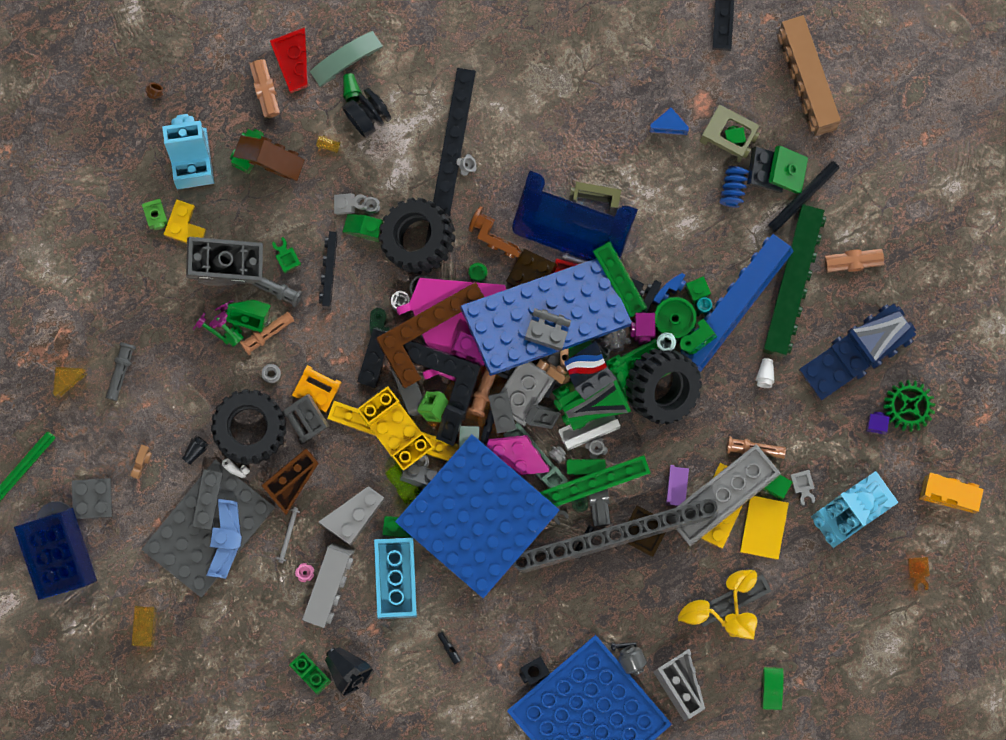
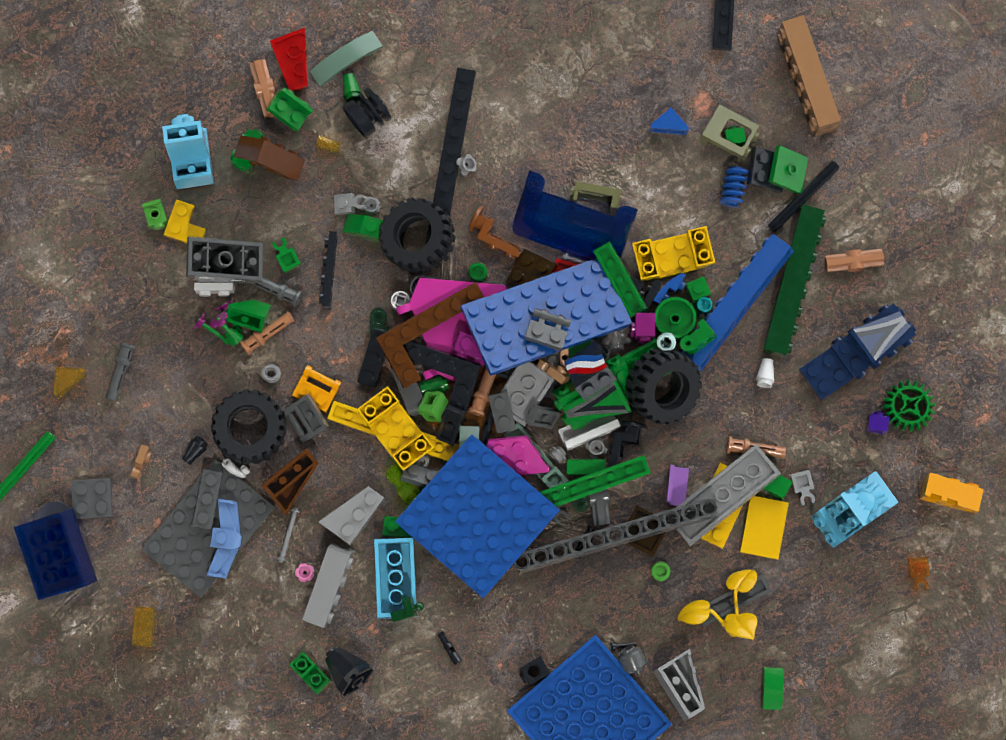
(154, 90): reddish brown plate -> none
(207, 289): none -> white plate
(289, 109): none -> green bracket
(409, 611): none -> dark green piece
(434, 384): none -> green brick
(631, 436): none -> black piece
(660, 571): none -> bright green tile
(674, 254): none -> yellow slope

